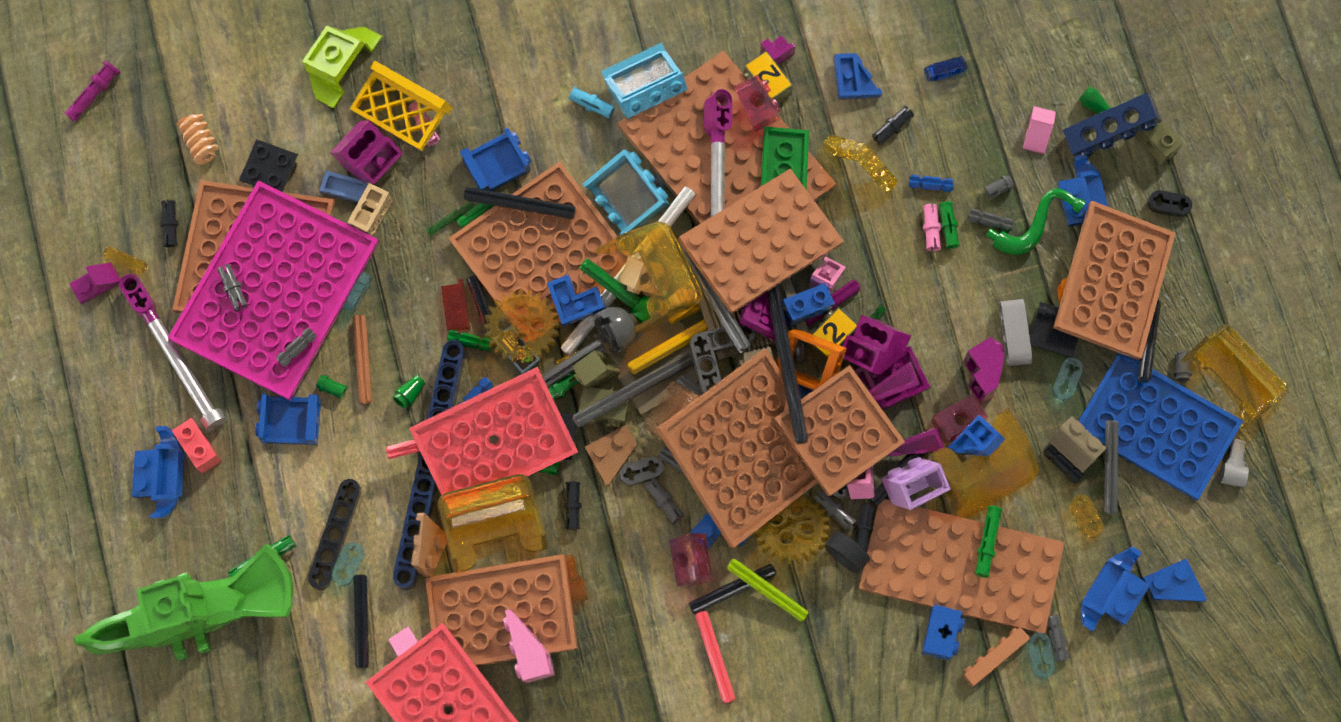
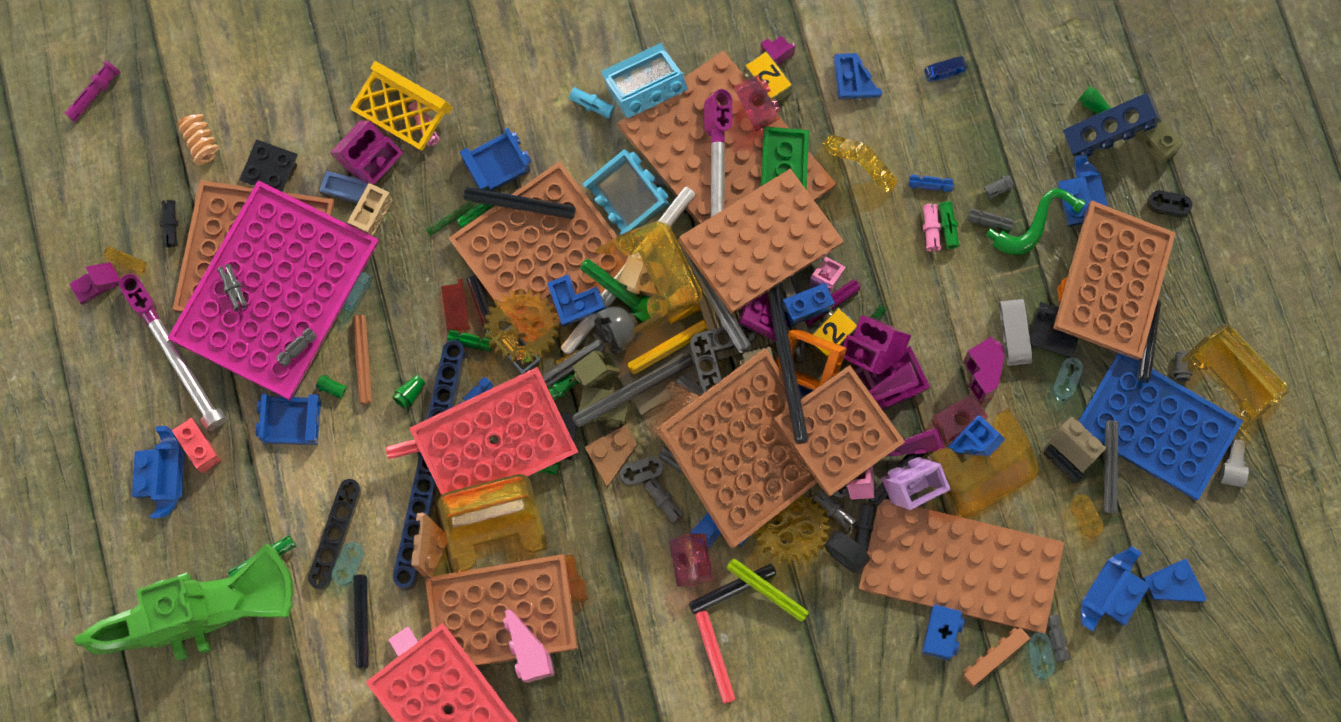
(333, 56): lime piece -> none
(572, 505): black pin -> none
(893, 125): black pin -> none
(987, 546): green pin -> none
(1039, 130): bright pink slope -> none

